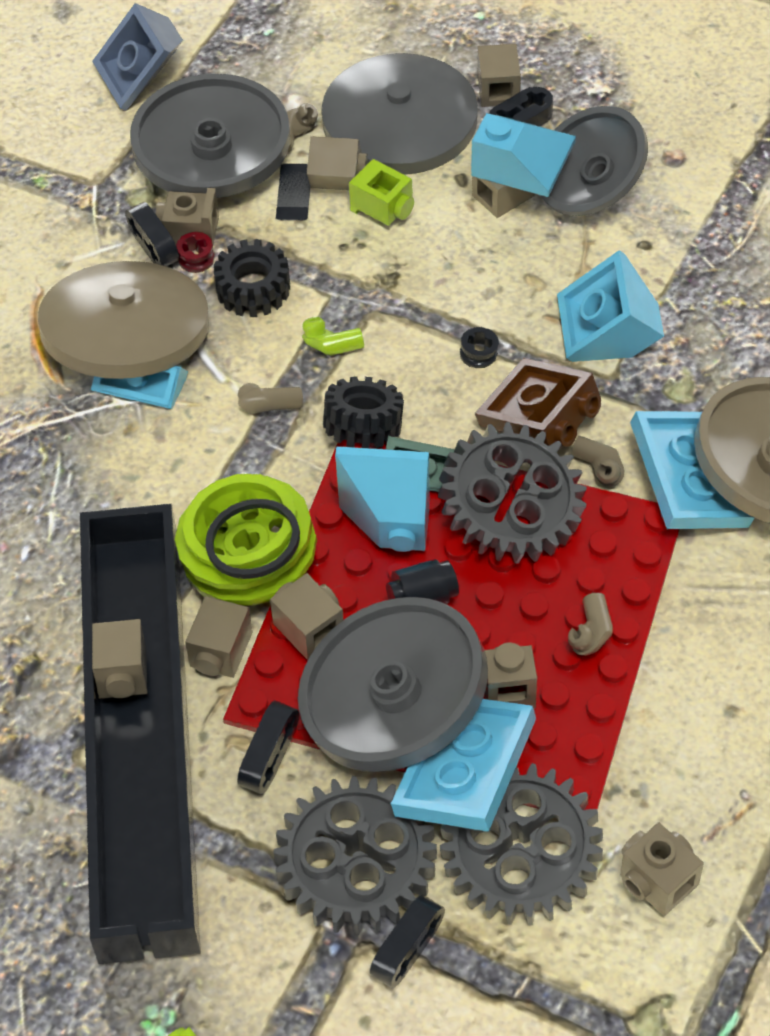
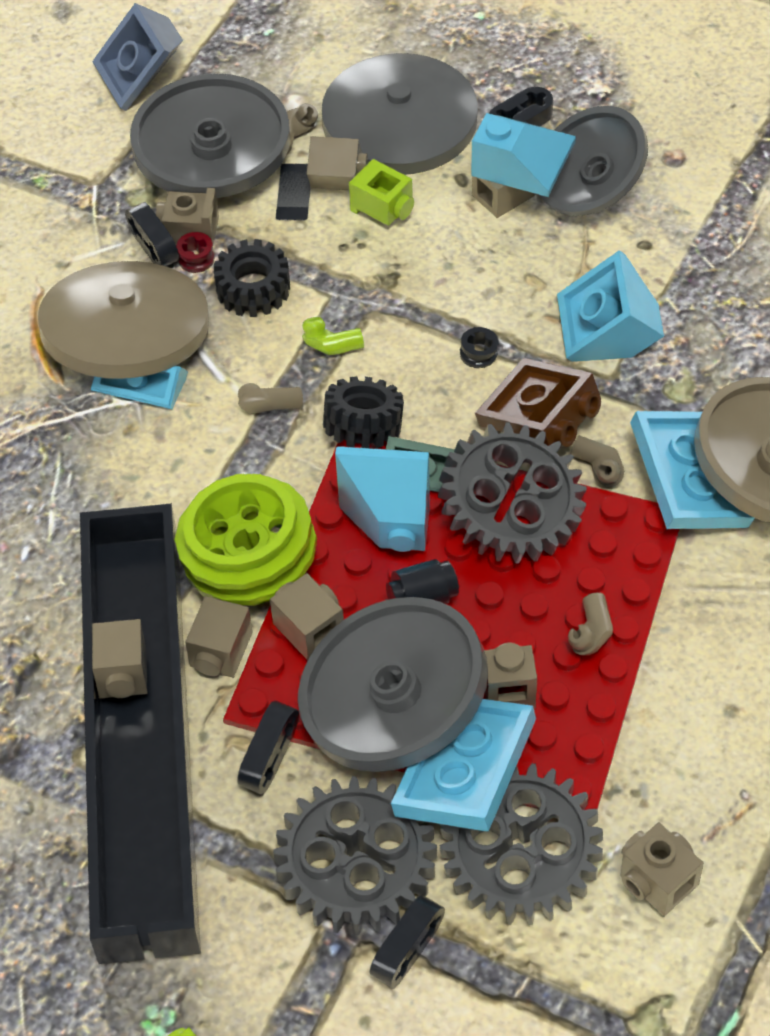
(263, 570): black piece -> none
(498, 73): dark tan brick -> none

